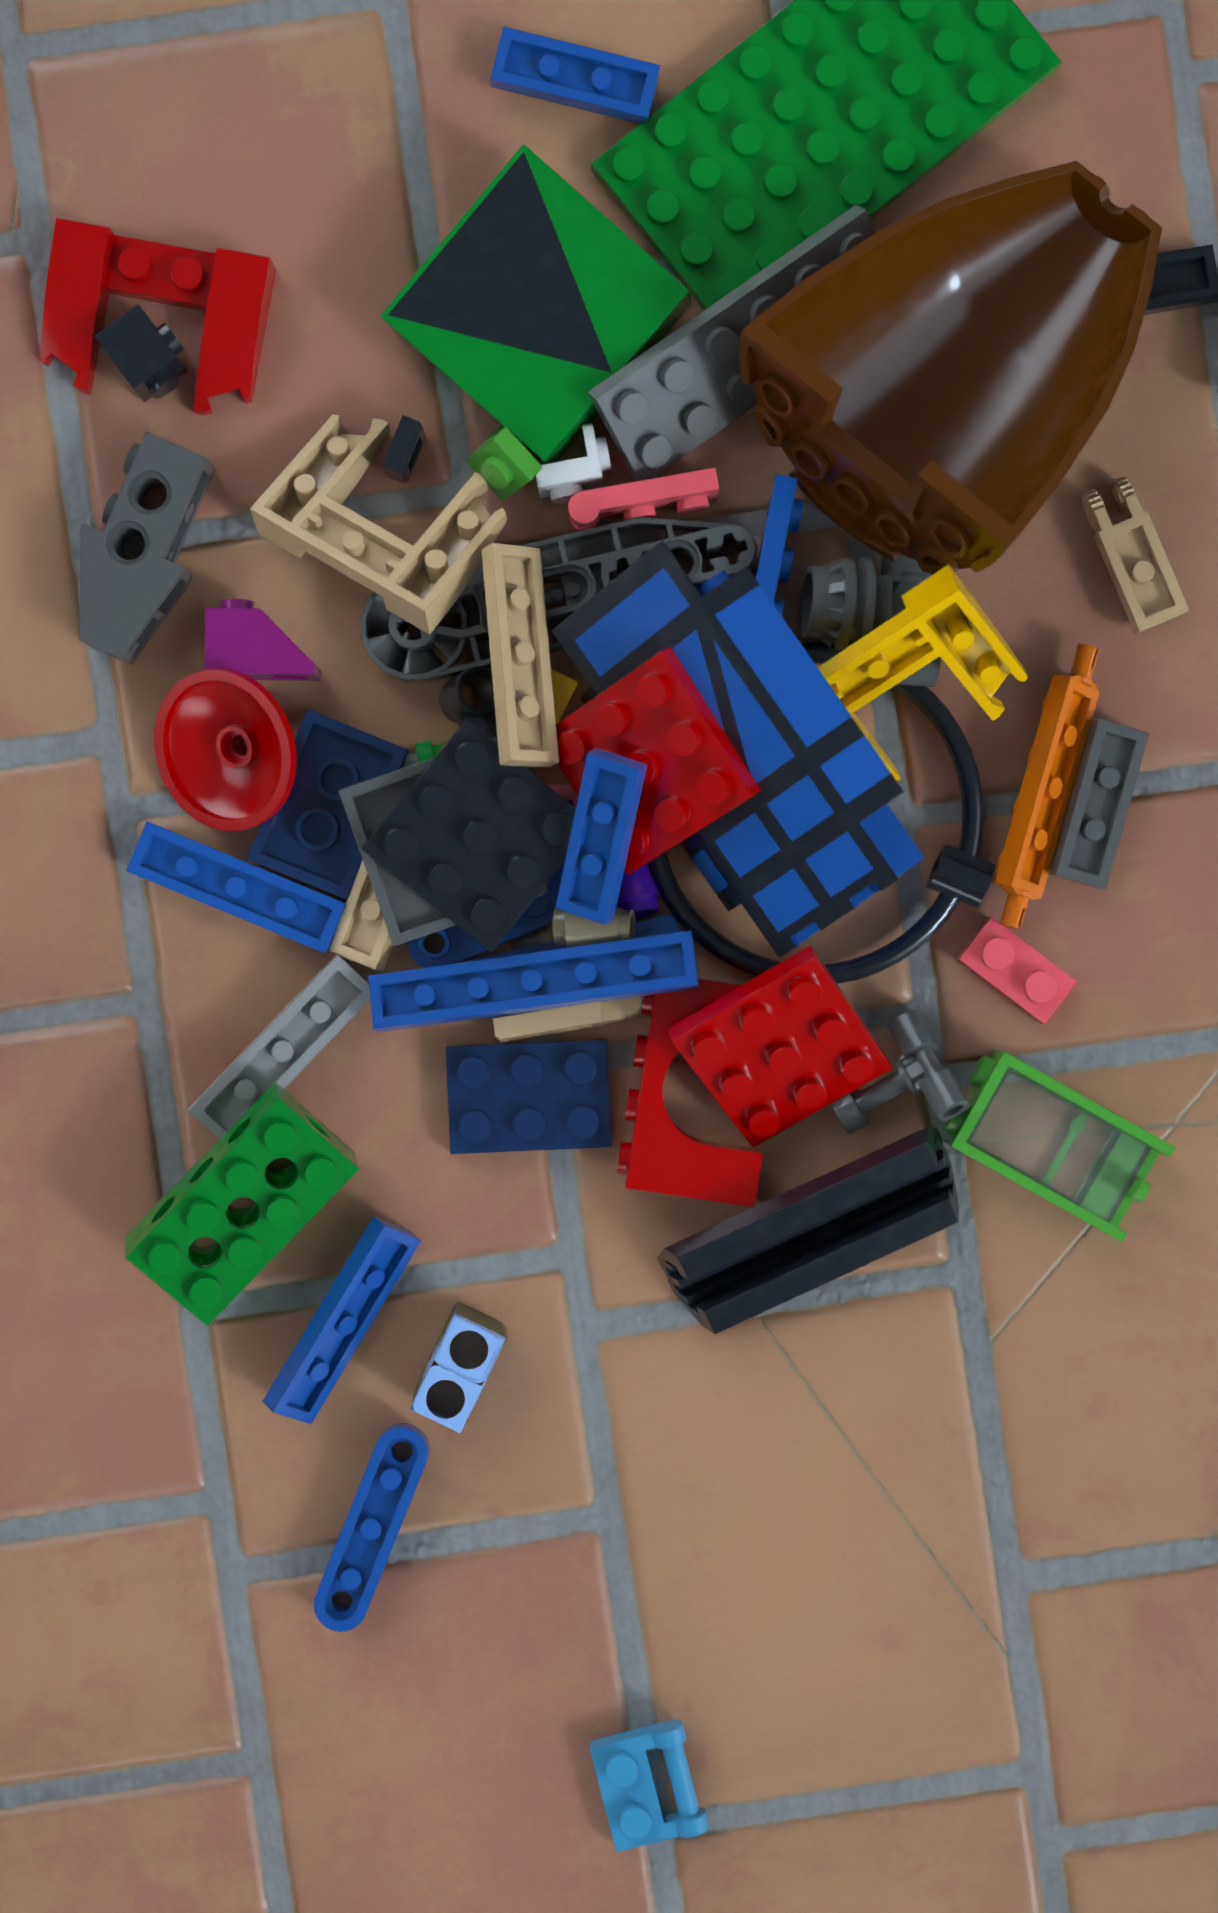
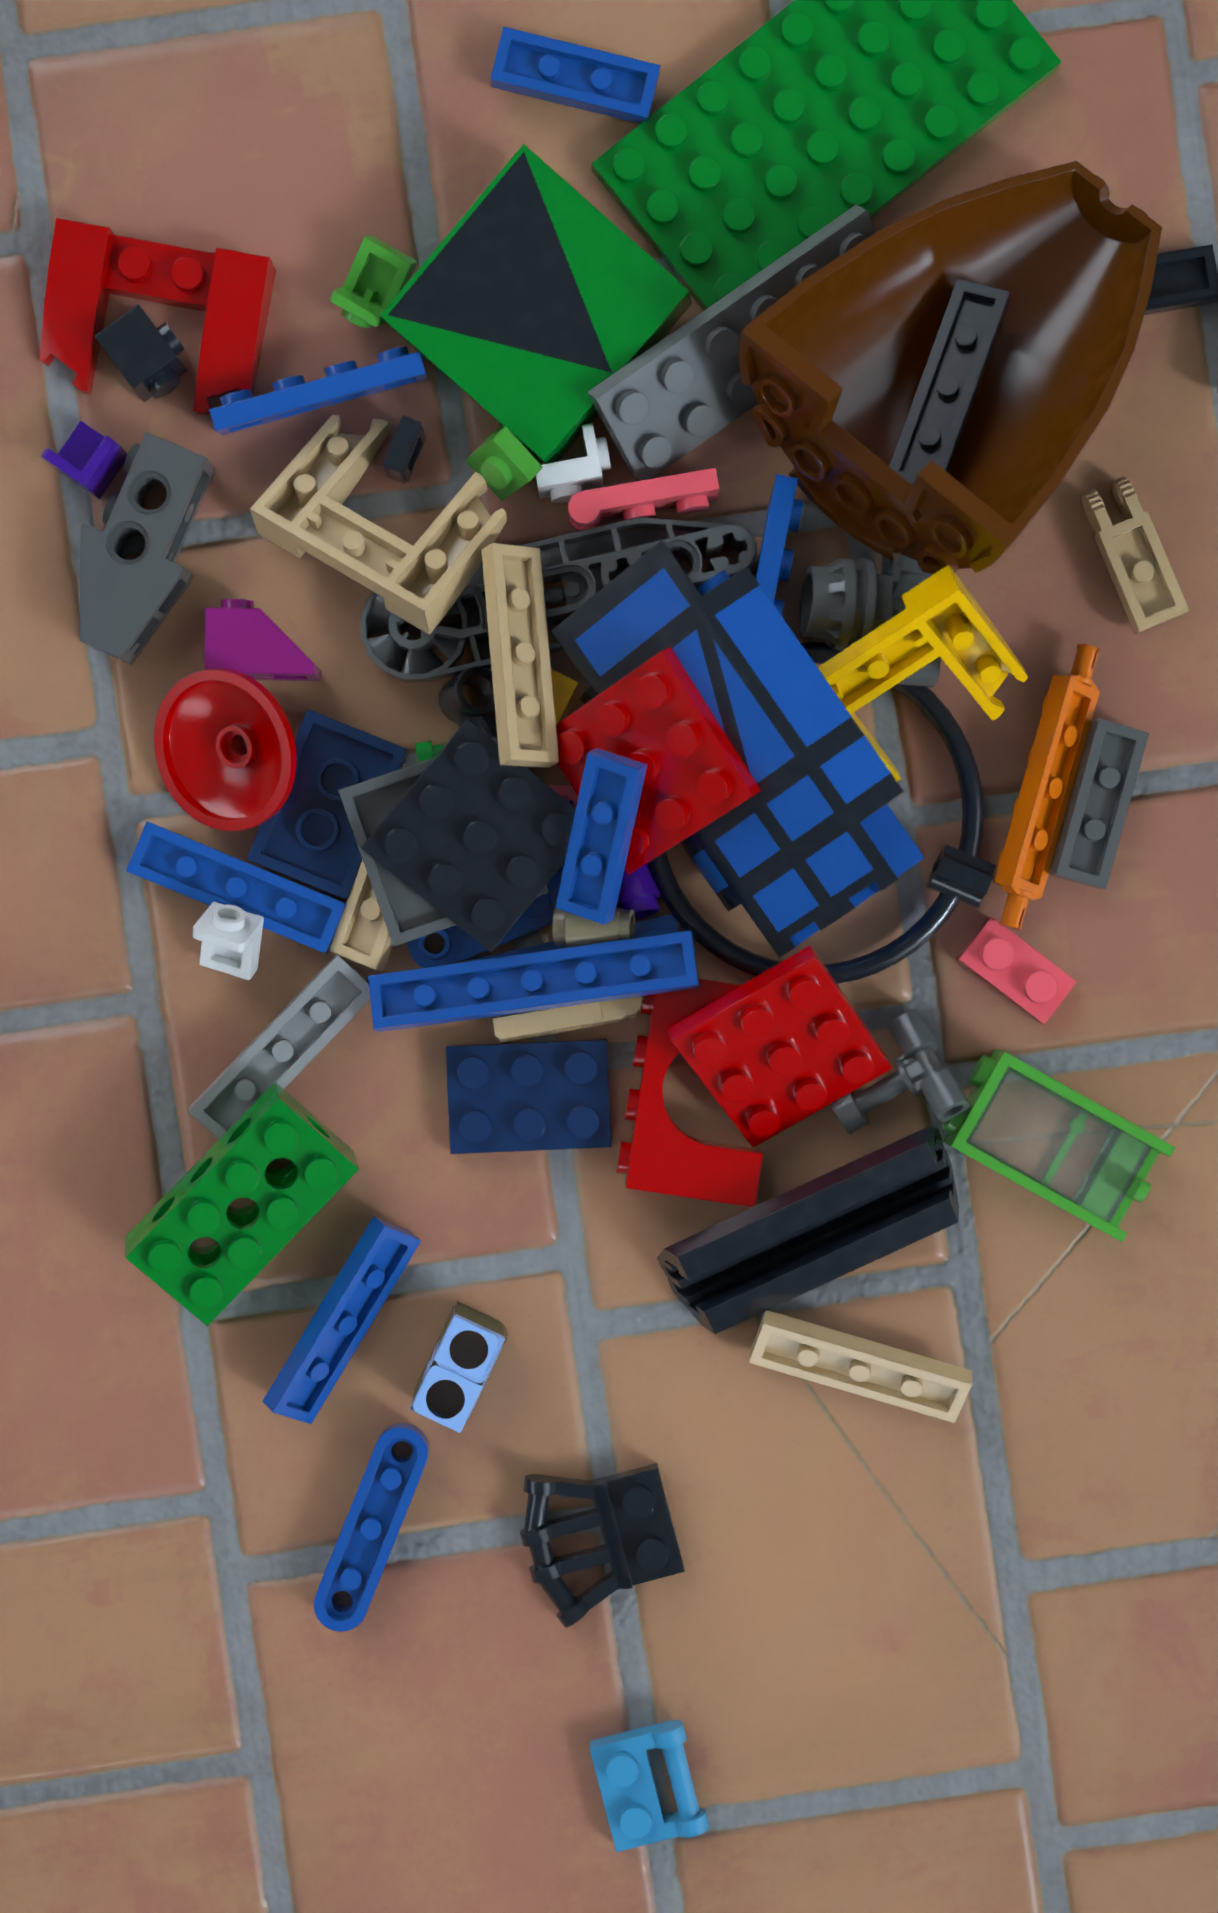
(88, 459): none -> dark purple panel
(229, 940): none -> white bracket
(296, 397): none -> blue plate
(373, 282): none -> bright green bracket
(633, 1524): none -> black plate
(860, 1366): none -> tan plate
(951, 378): none -> black plate

